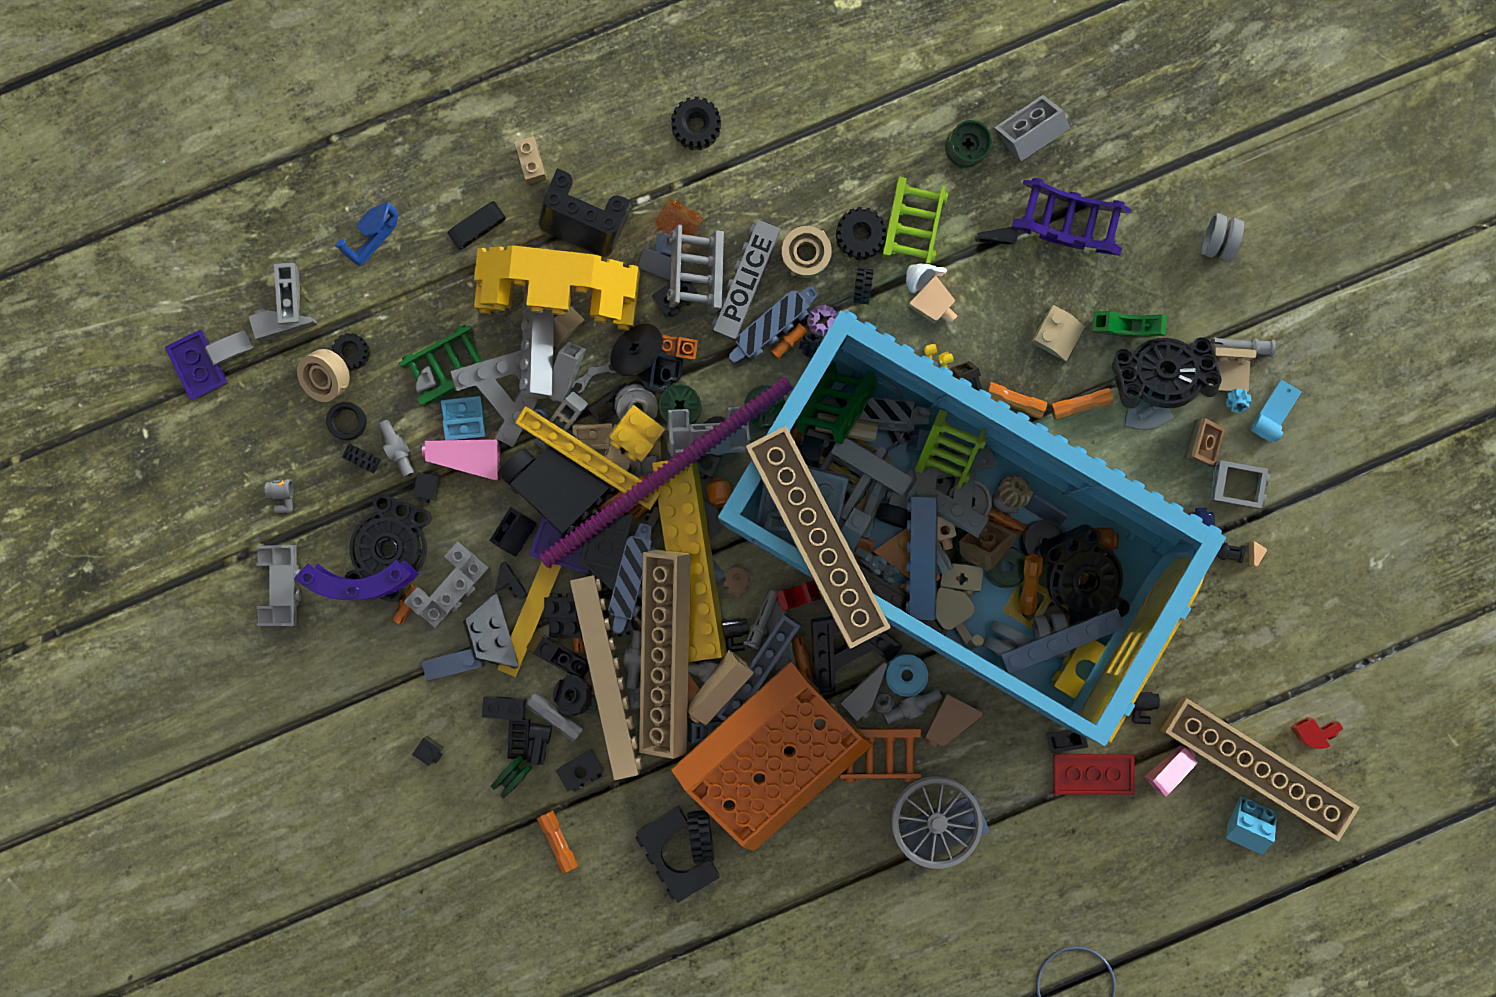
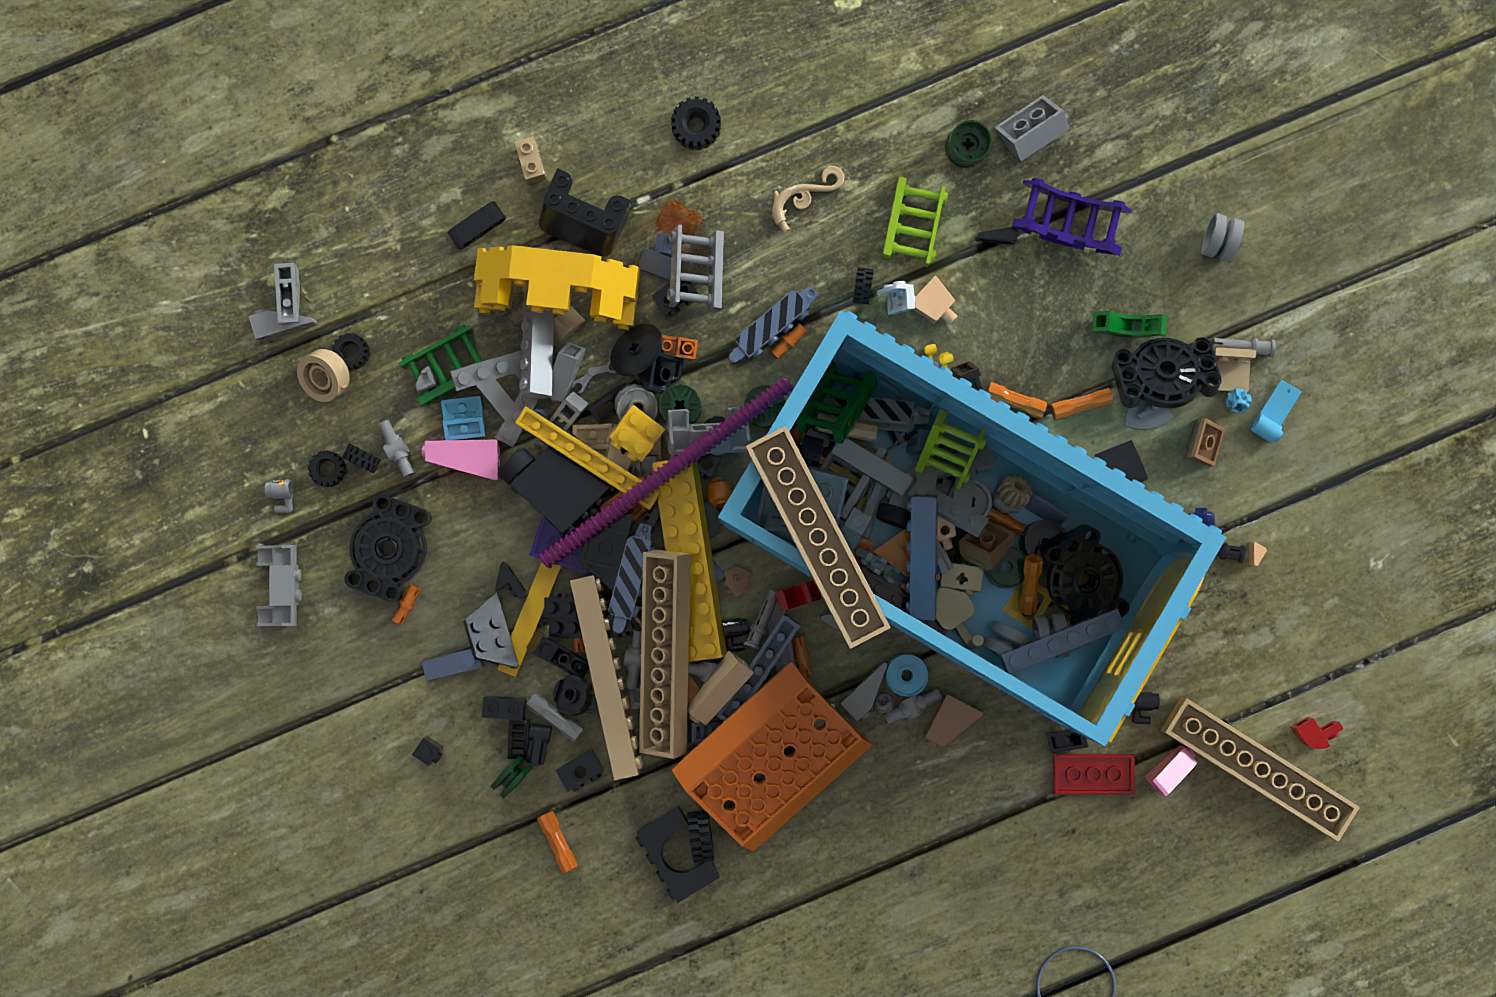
(195, 366): dark purple plate -> none
(228, 347): light grey slope -> none
(315, 463): none -> black tyre
(330, 421): black tyre -> none
(336, 587): dark purple fence -> none
(374, 227): blue piece -> none
(426, 487): black brick -> none
(452, 590): light grey bracket -> none
(513, 532): black brick -> none
(746, 281): light grey brick -> none
(779, 199): none -> tan plant
(810, 344): black gear -> none
(811, 236): tan piece -> none
(814, 317): lavender gear -> none
(827, 660): black plate -> none
(855, 247): black tyre -> none
(889, 736): orange fence -> none
(899, 297): none -> white bracket
(920, 274): white hat -> none
(937, 822): light grey wheel -> none
(962, 833): sand blue plate -> none
(1058, 333): tan slope -> none
(1067, 679): yellow arch -> none
(1108, 538): orange head -> none
(1126, 459): none -> black slope
(1219, 479): light grey window -> none
(1252, 825): medium azure slope -> none

